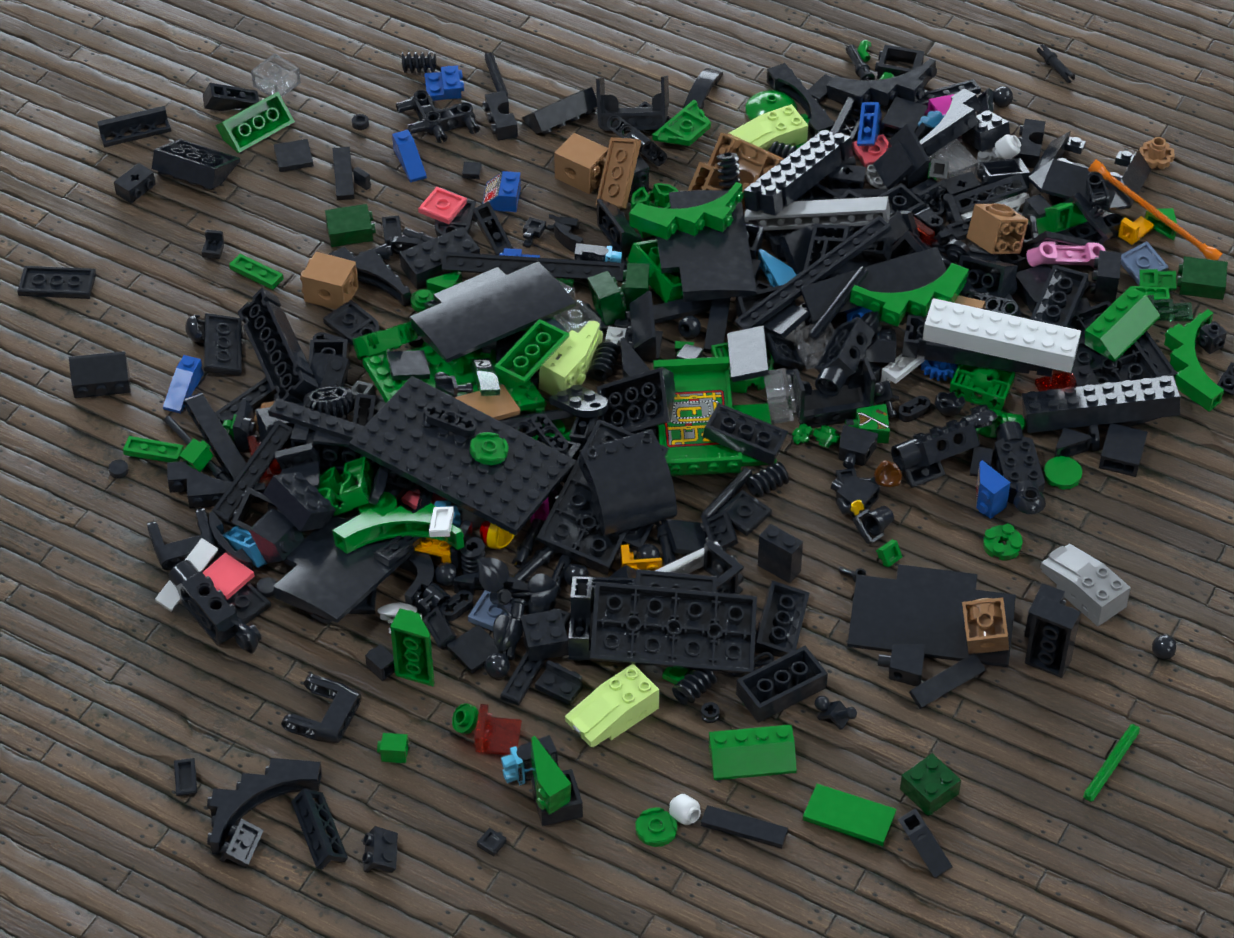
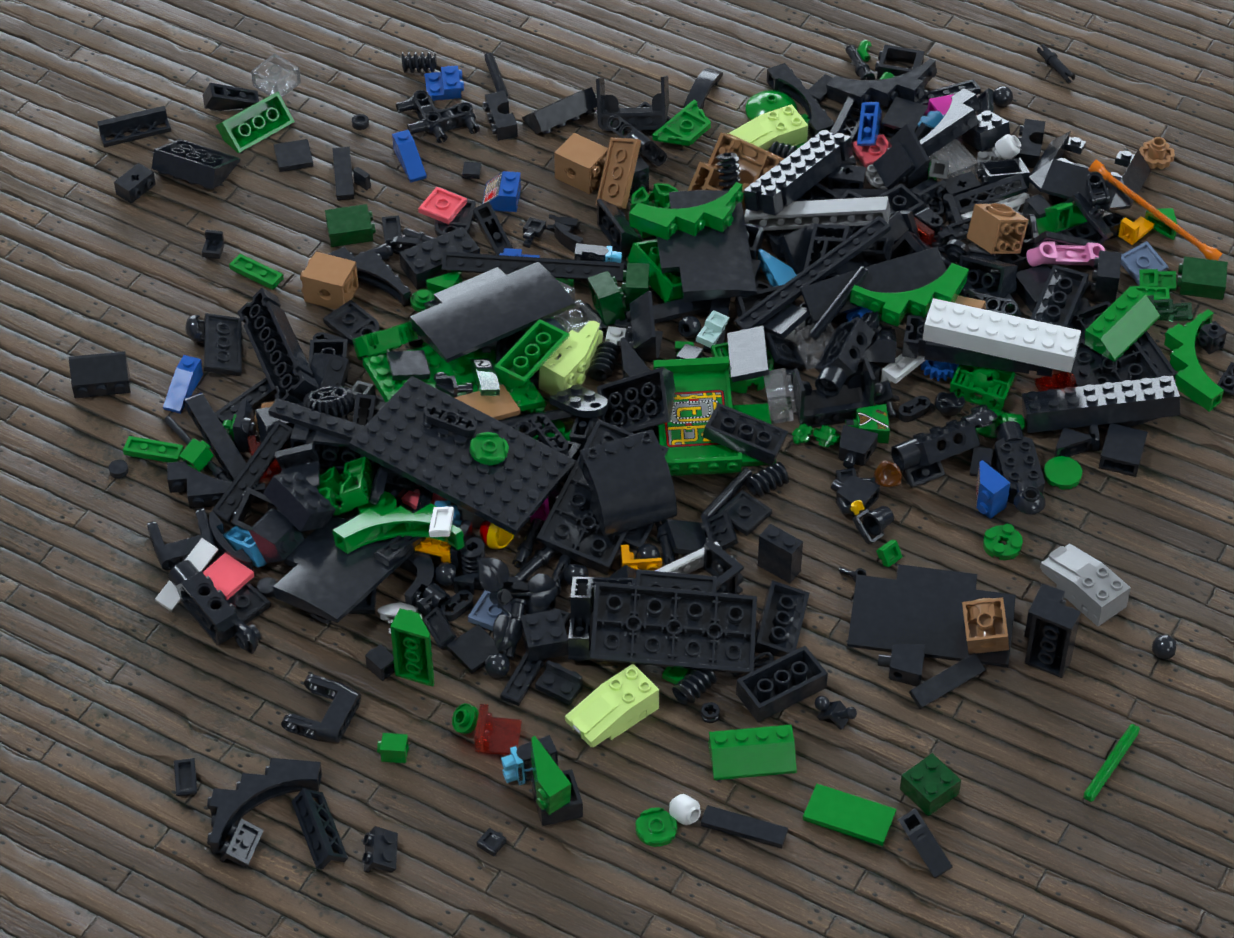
(57, 282): black tile -> none
(712, 329): none -> light aqua slope

